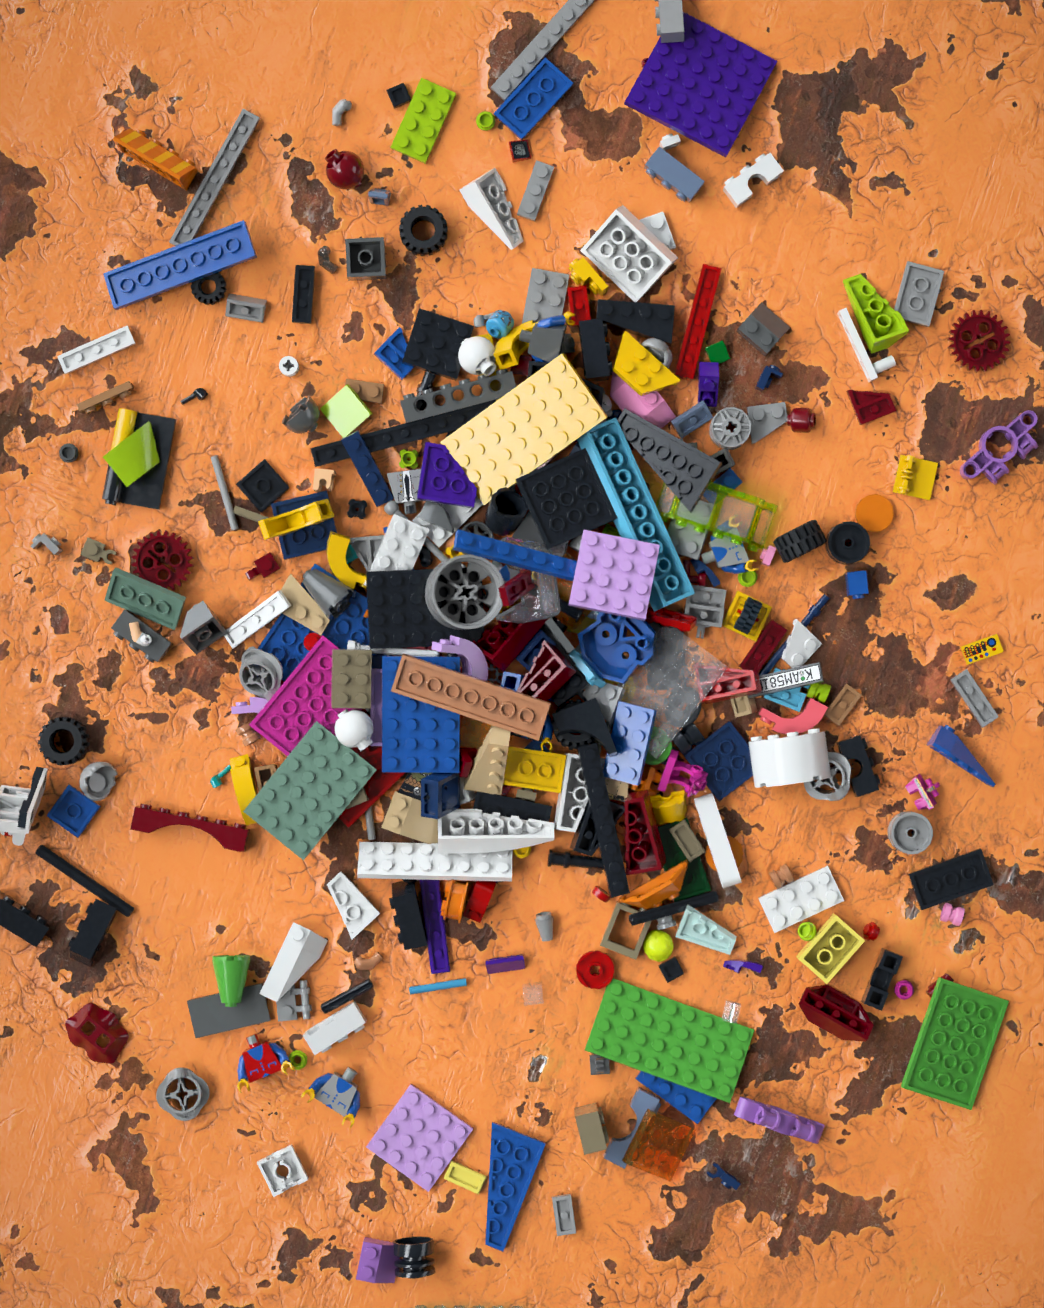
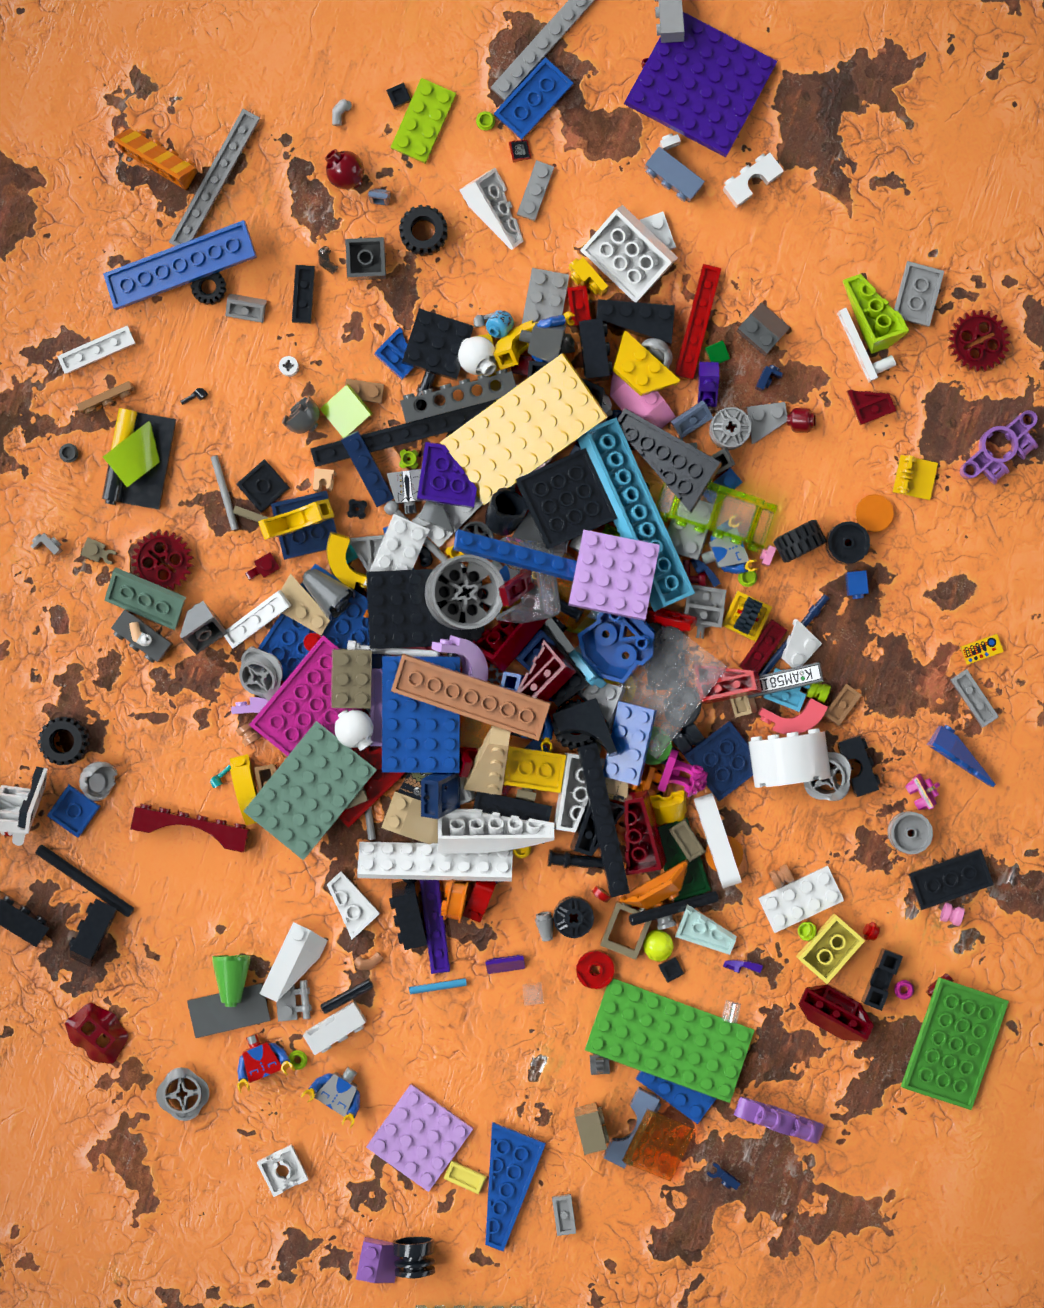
(573, 905): none -> black wheel

